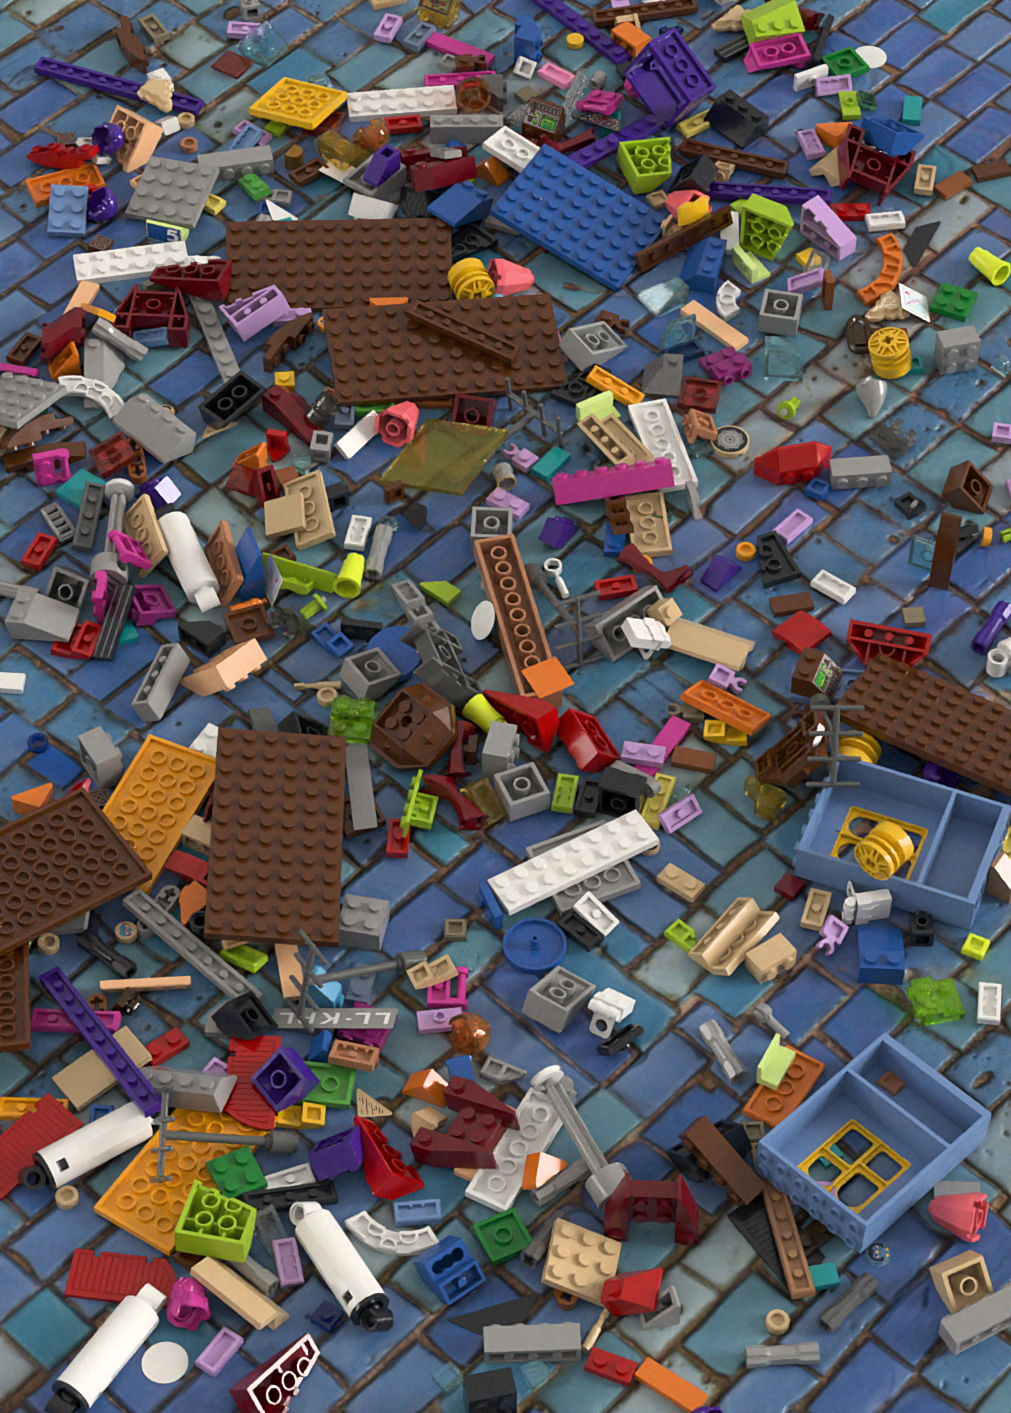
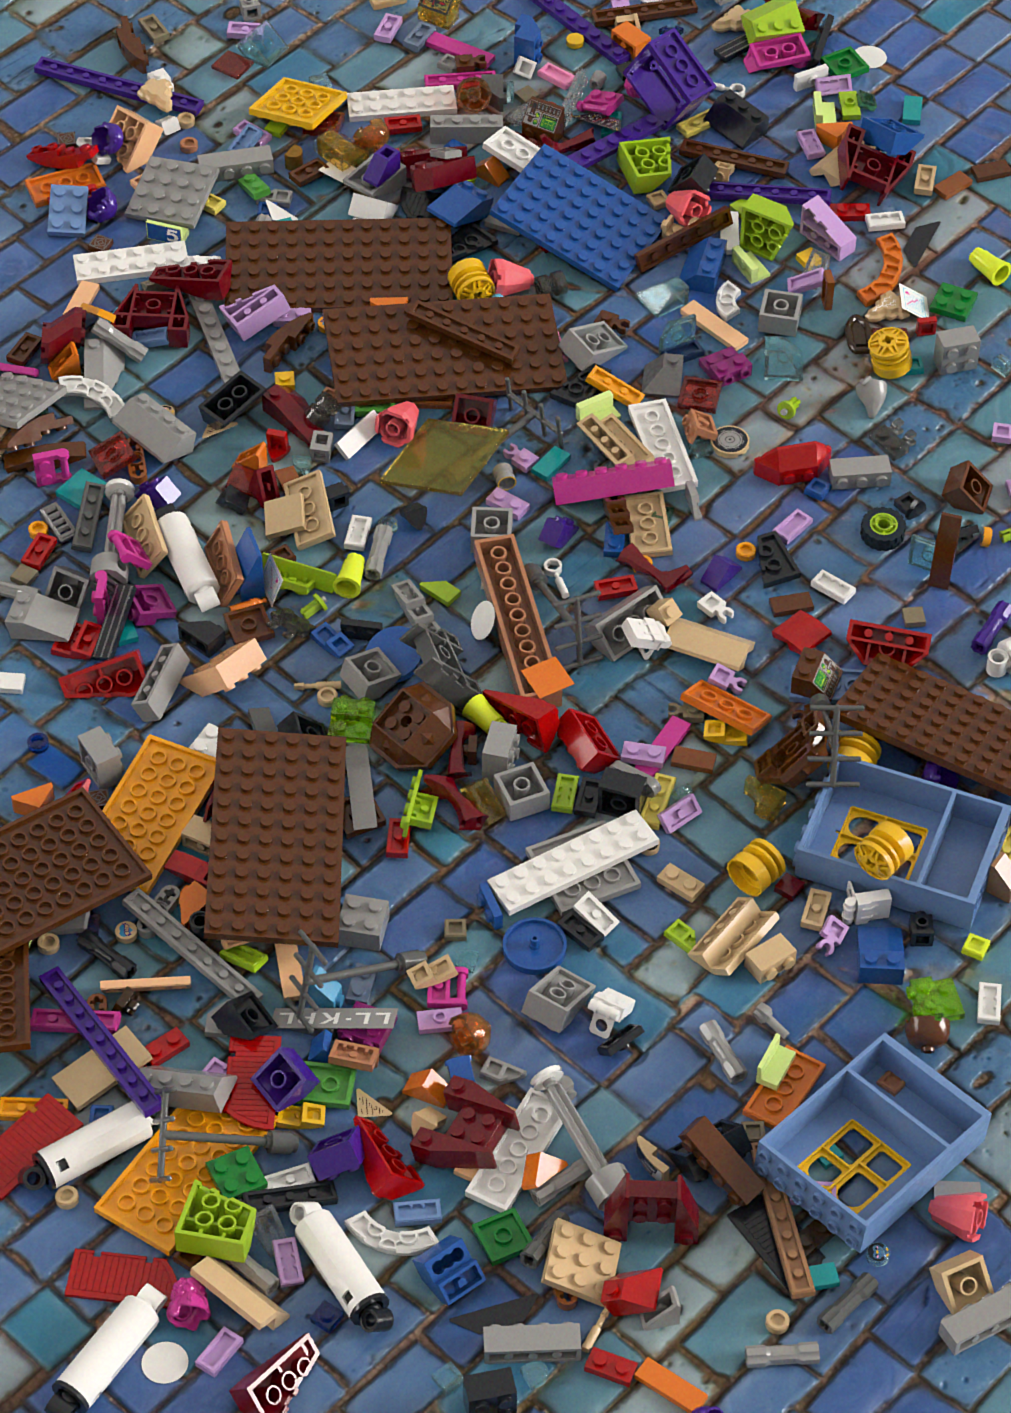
(24, 575): none -> dark tan tile
(37, 526): none -> light orange tile
(110, 678): none -> red wedge
(233, 499): none -> black tile
(393, 492): reddish brown tile -> none
(510, 91): none -> clear light blue tile
(553, 284): none -> clear smoke wheel
(648, 1156): none -> tan slope
(691, 212): yellow slope -> none
(714, 605): none -> white plate
(737, 86): none -> white piece
(756, 867): none -> yellow wheel
(823, 111): none -> yellowish green panel
(883, 529): none -> black wheel
(926, 326): none -> red tile
(927, 1033): none -> reddish brown cylinder

